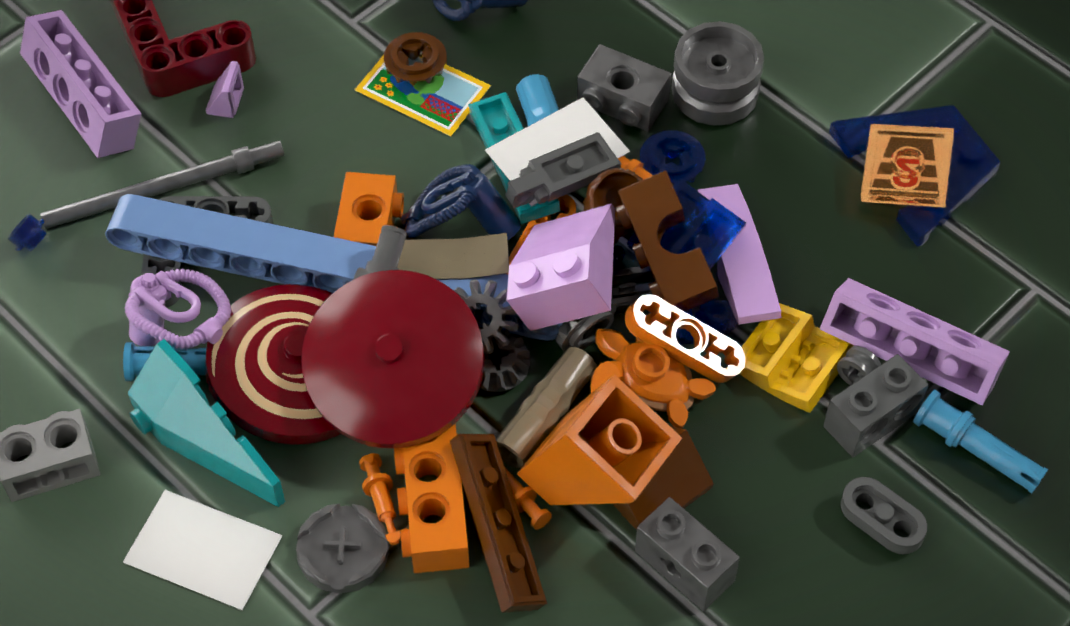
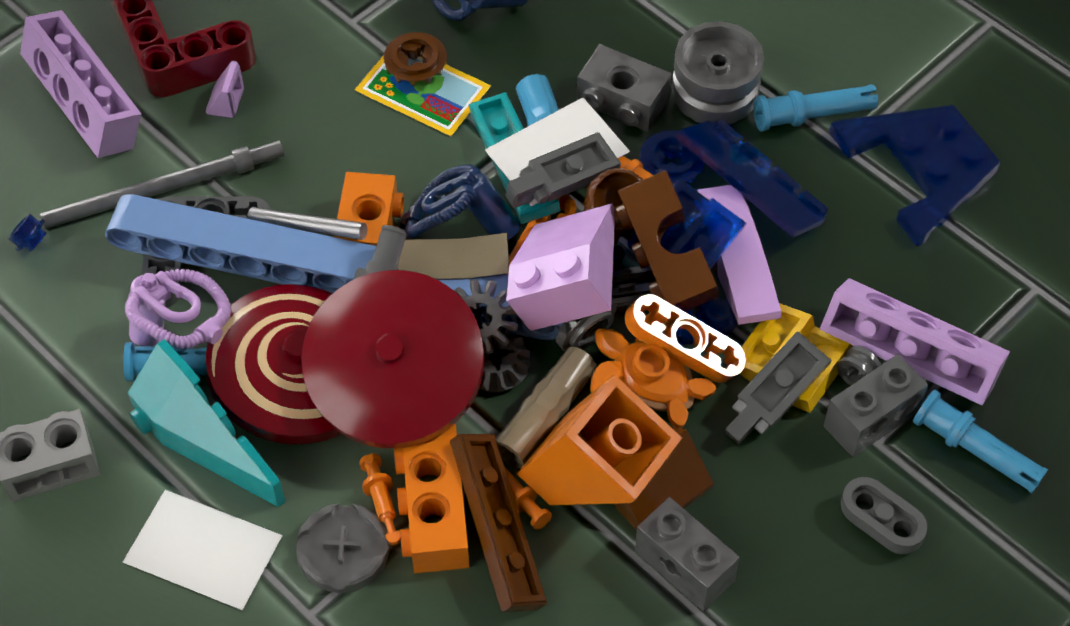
(310, 223): none -> flat silver bar
(748, 173): none -> clear blue windscreen
(777, 387): none -> dark grey hinge
(796, 107): none -> dark azure pin
(907, 165): clear orange tile -> none

